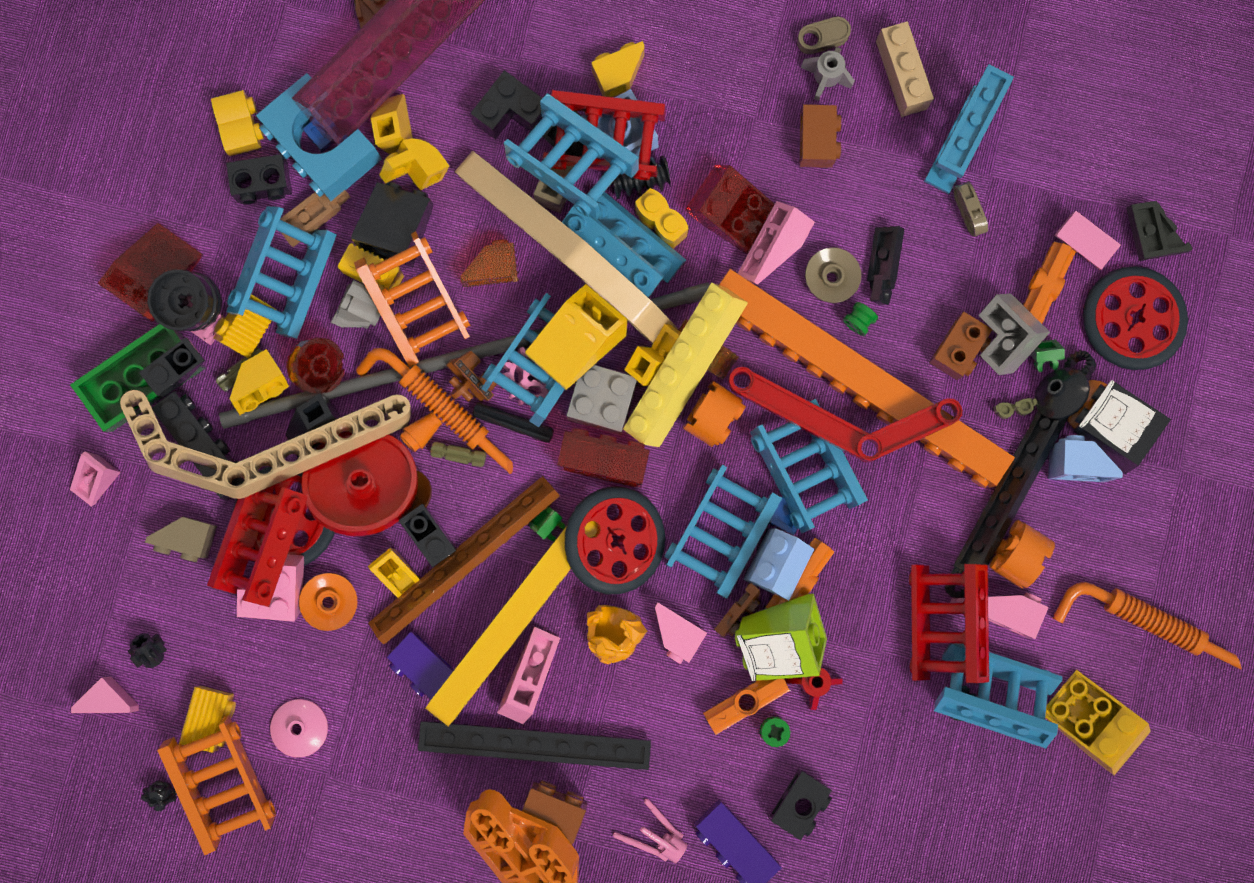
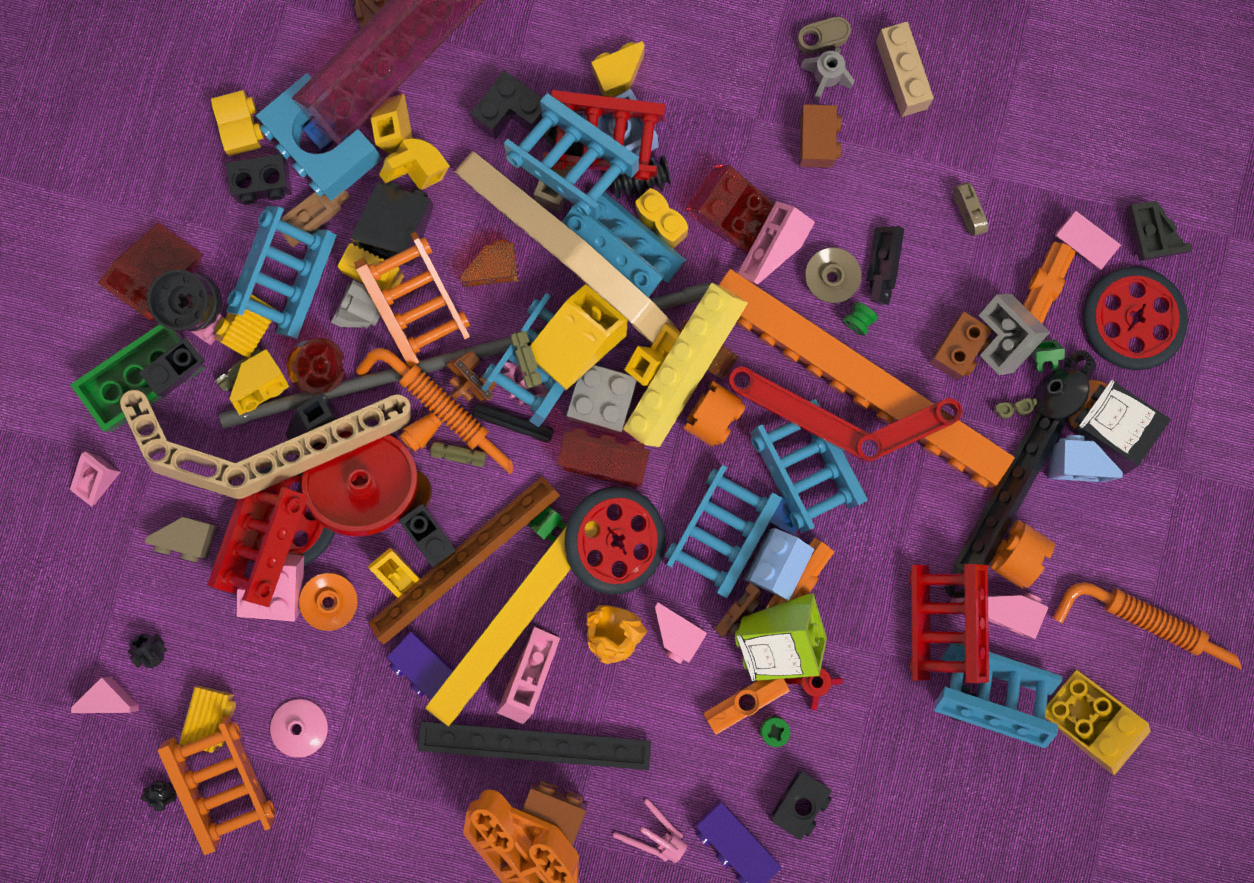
(192, 431): black brick -> none
(526, 359): none -> olive axle
(969, 129): dark azure fence -> none

